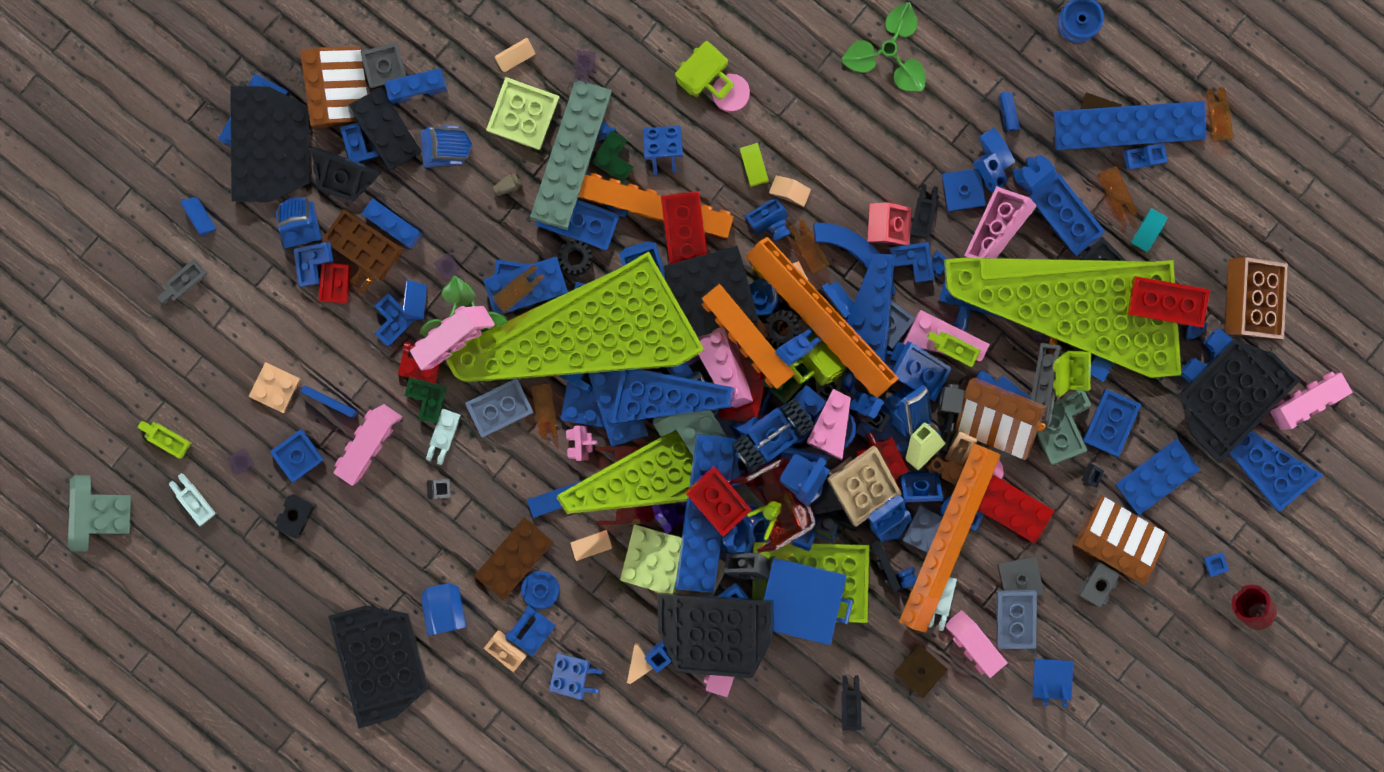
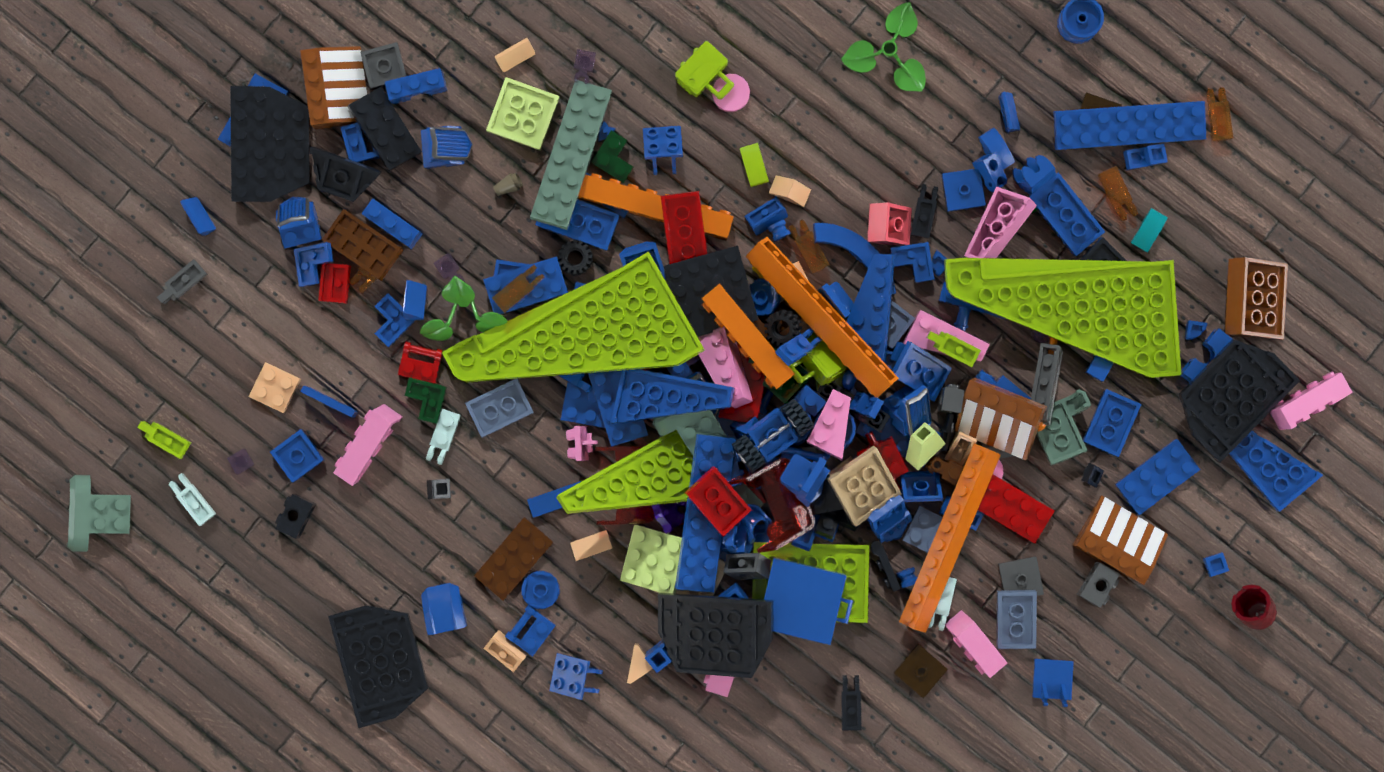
(451, 336): bright pink wedge -> none
(544, 408): clear orange hinge -> none
(770, 512): lime plant -> none
(1072, 372): lime bracket -> none
(1168, 301): red plate -> none

